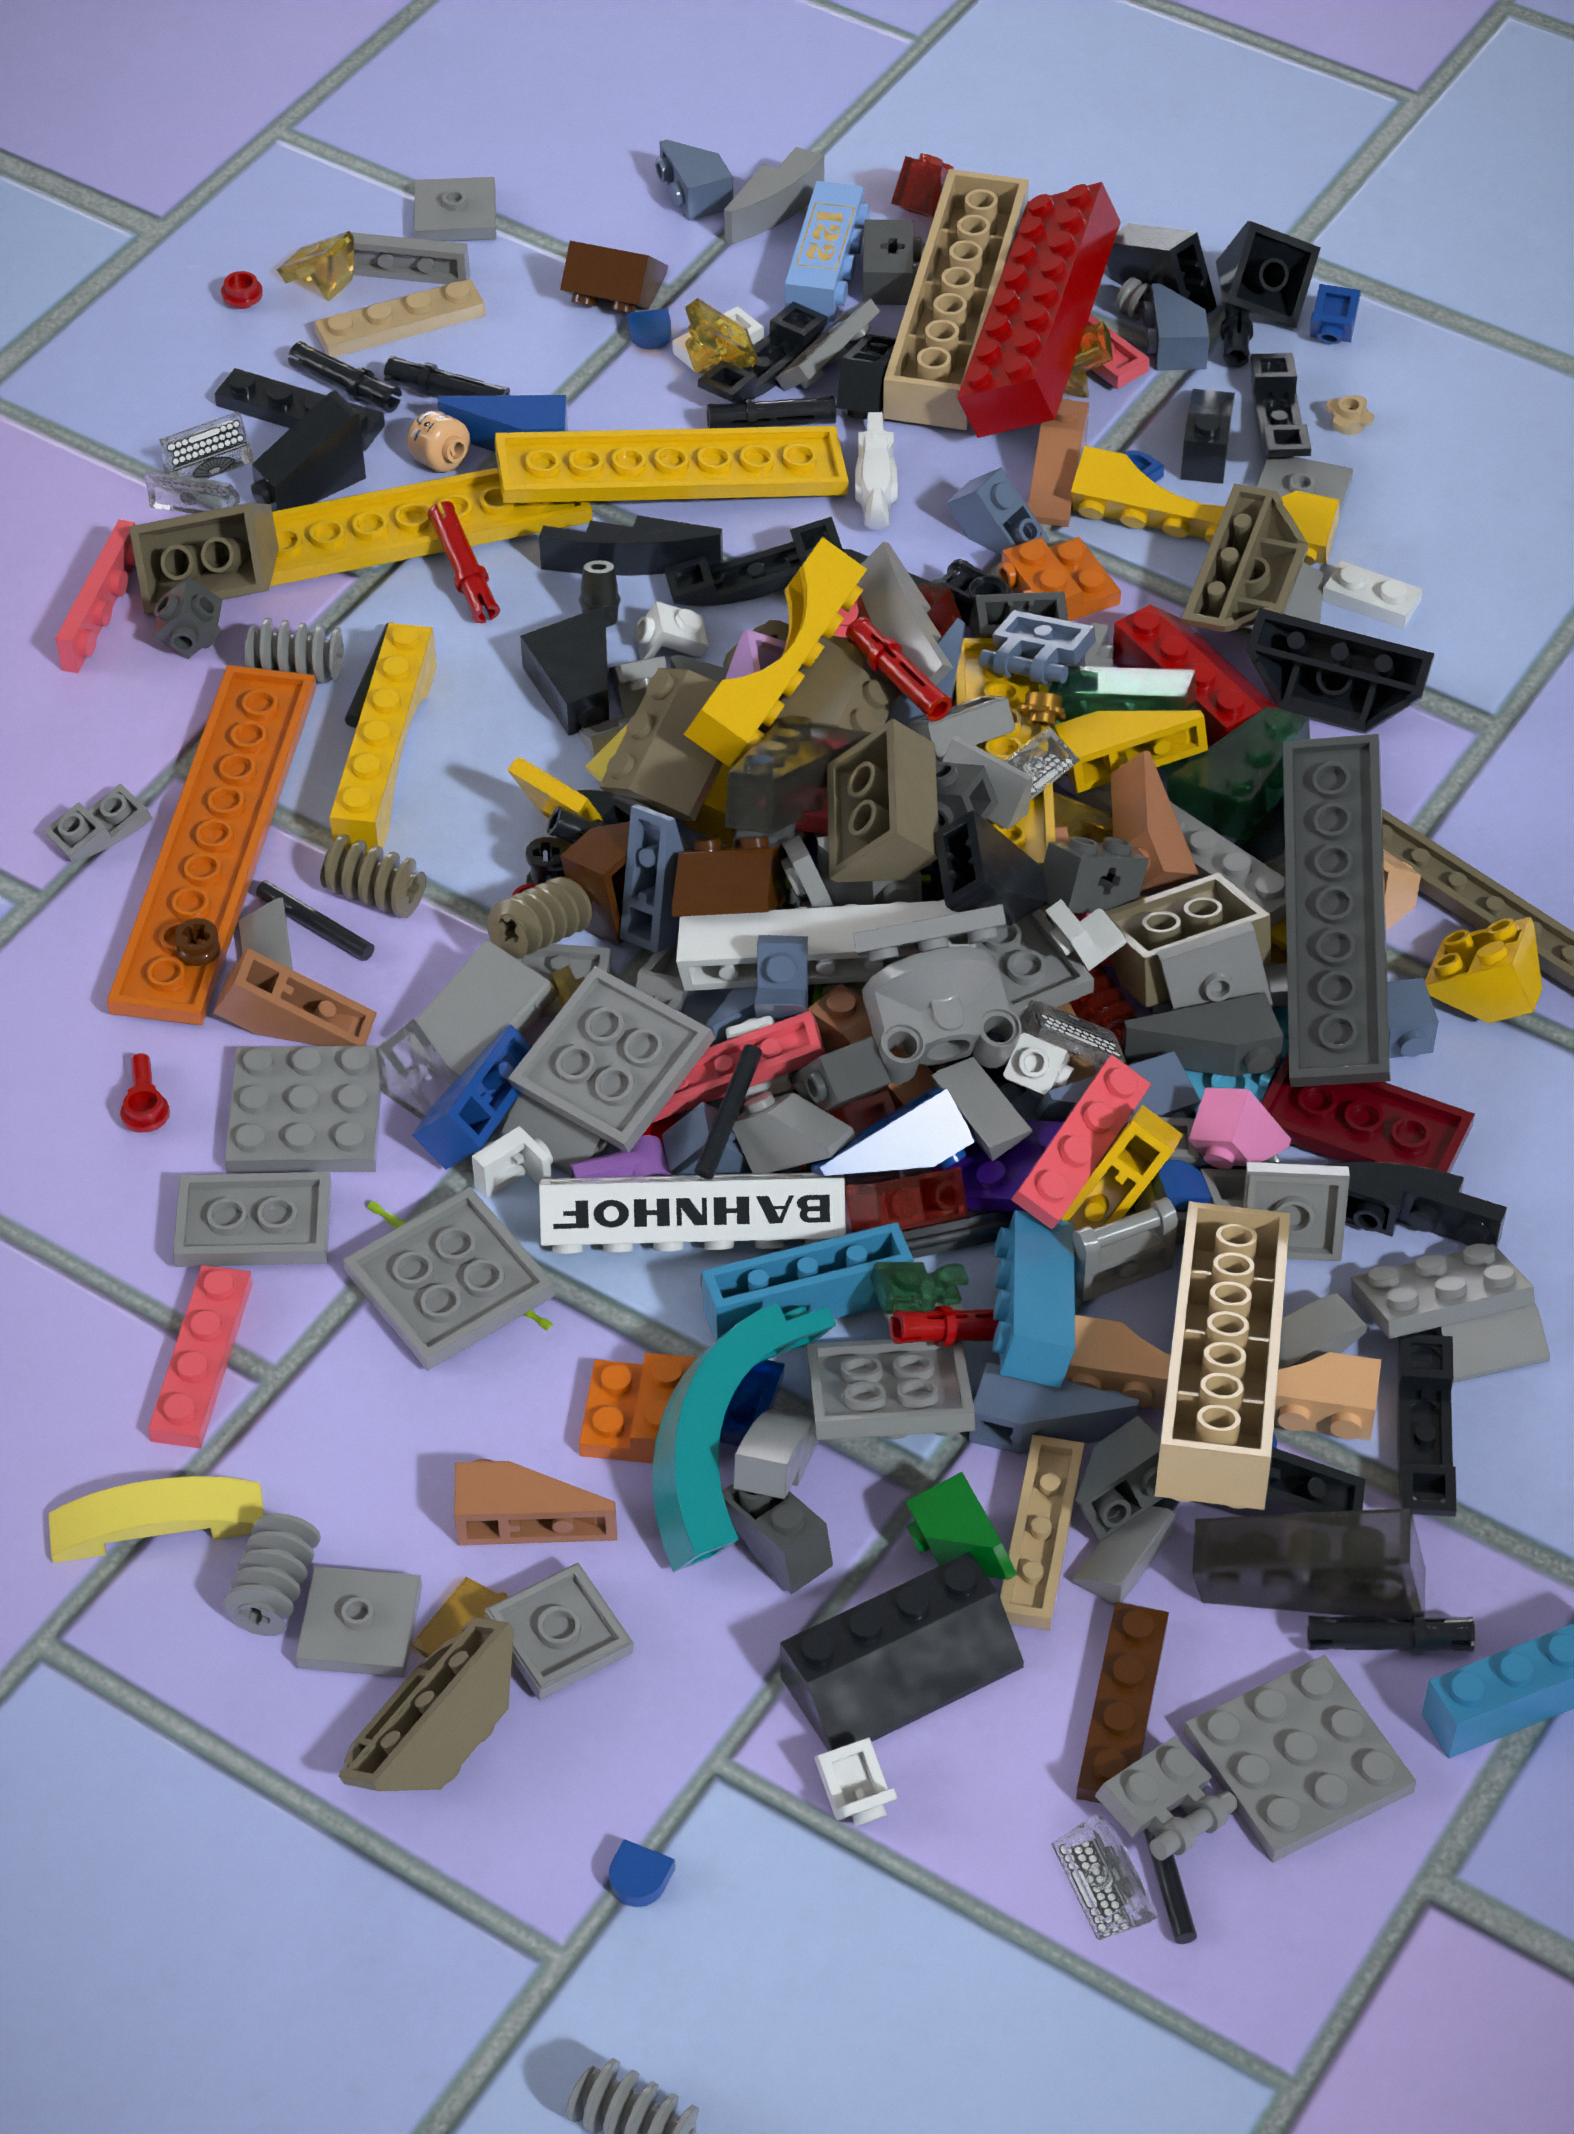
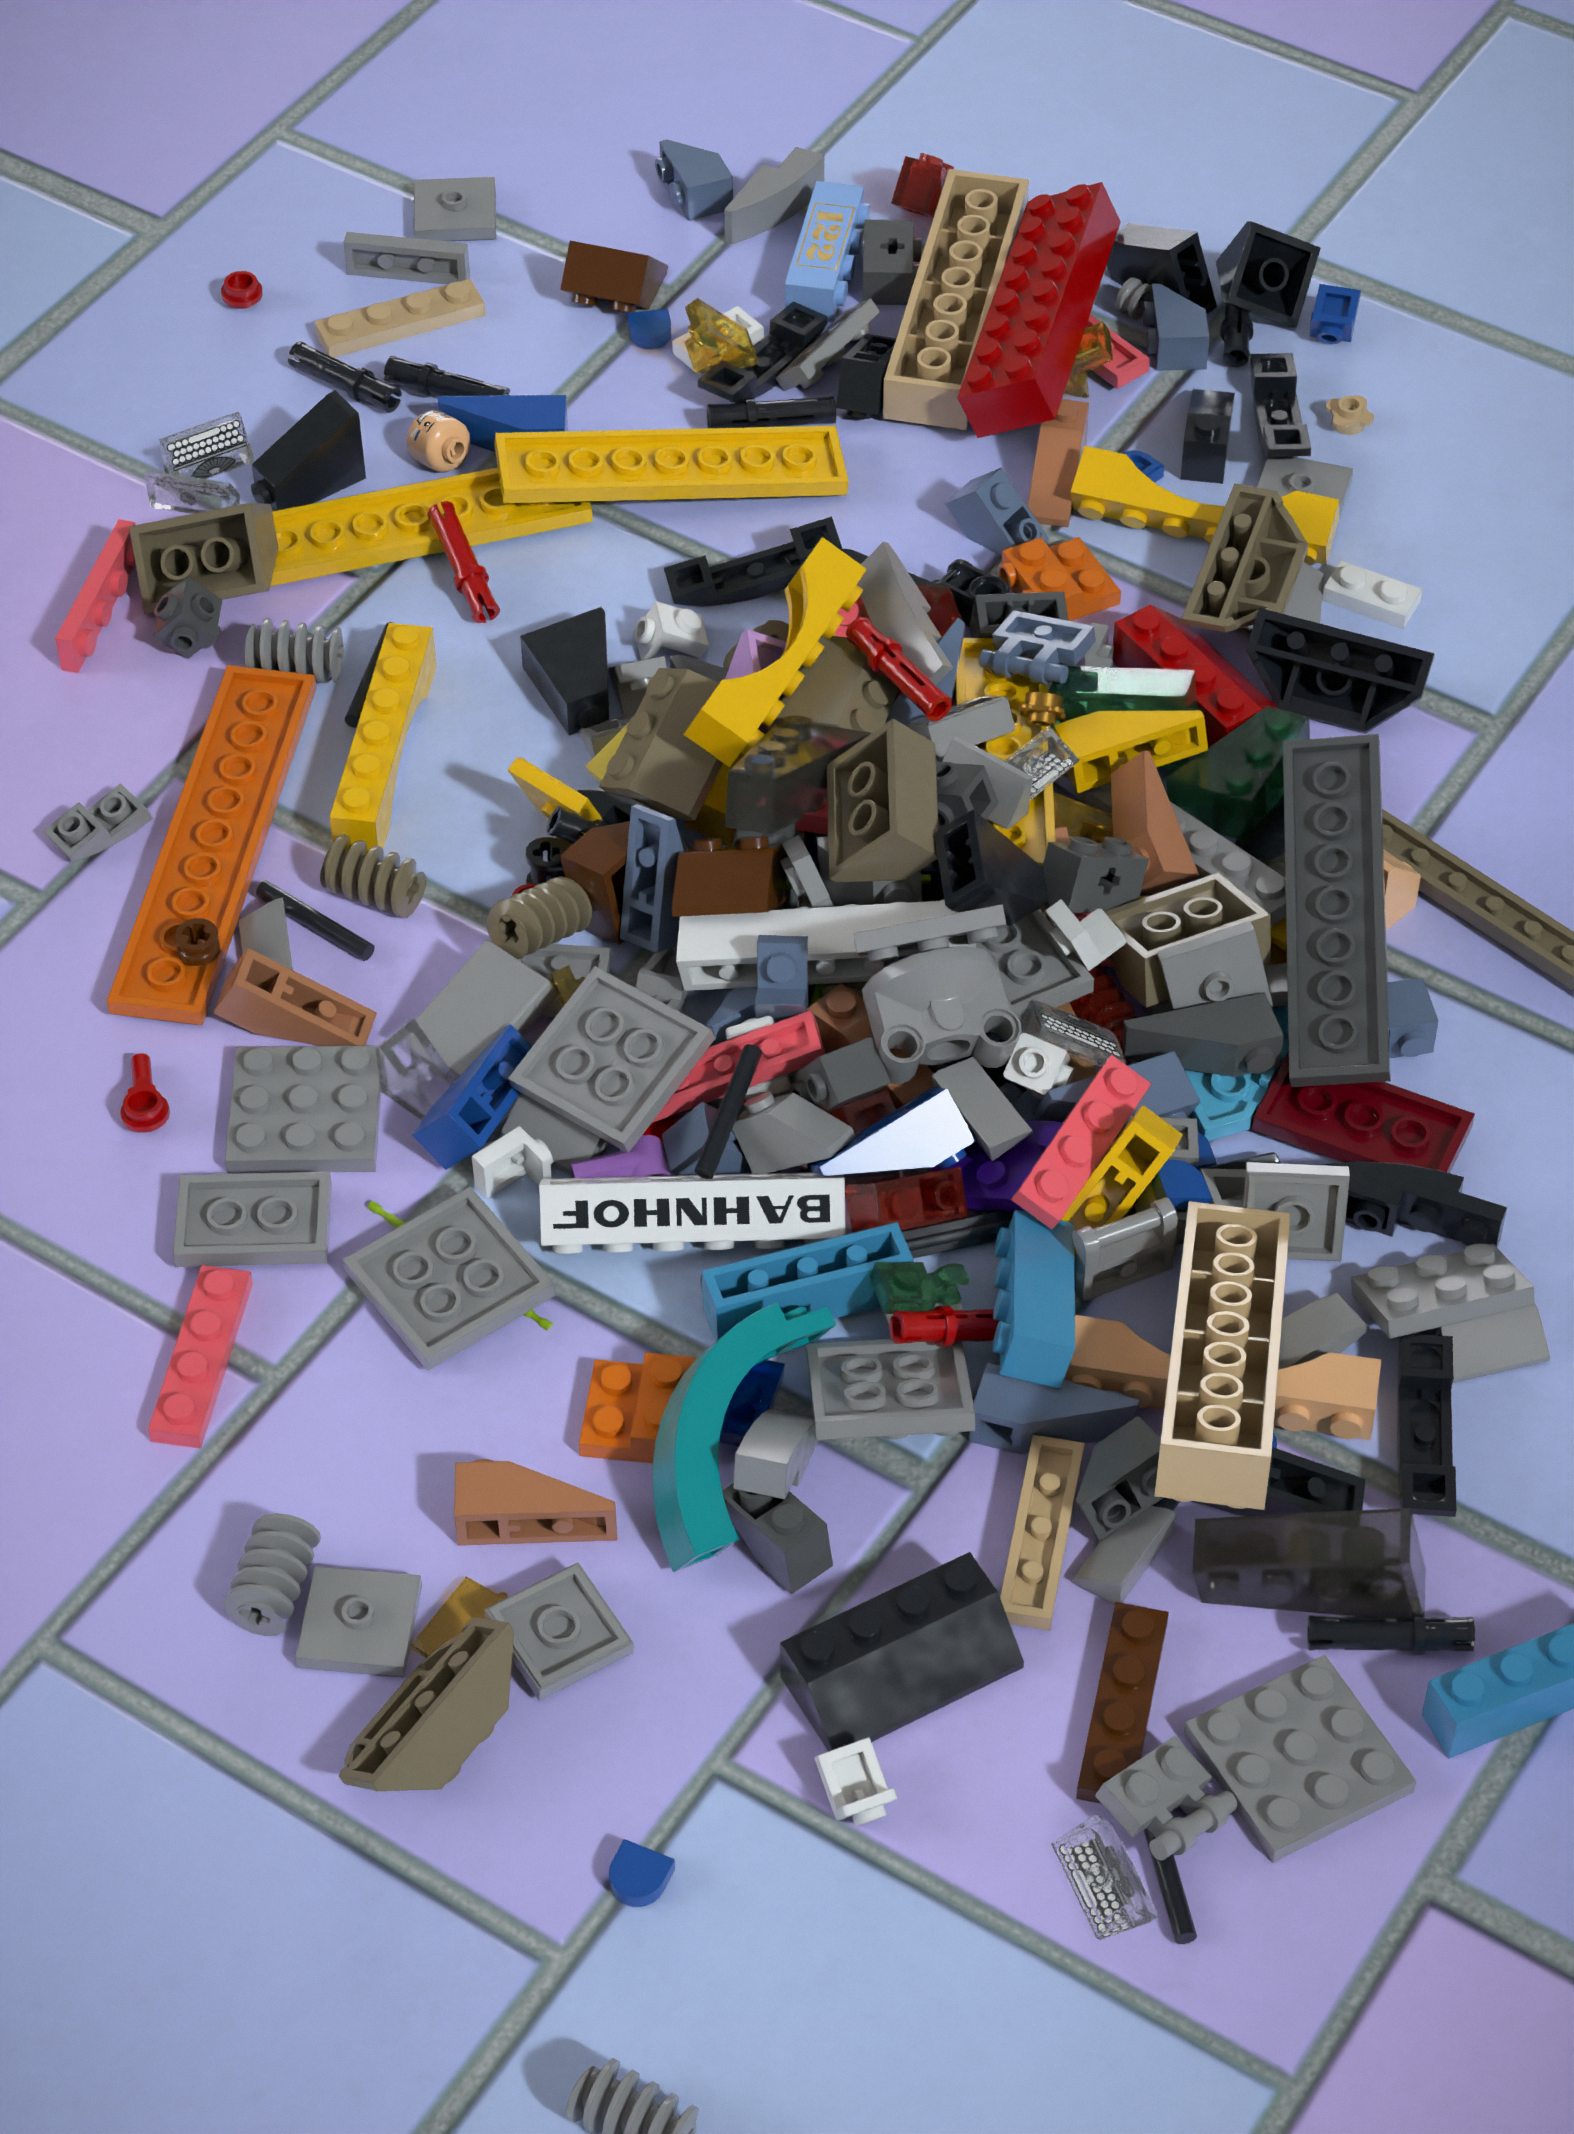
(153, 1509): light yellow slope -> none
(283, 402): black plate -> none
(325, 261): clear yellow slope -> none
(600, 589): pearl dark grey piece -> none
(632, 550): black slope -> none
(876, 473): white animal -> none
(954, 1523): green slope -> none
(1235, 1129): bright pink slope -> none
(1488, 970): yellow slope -> none

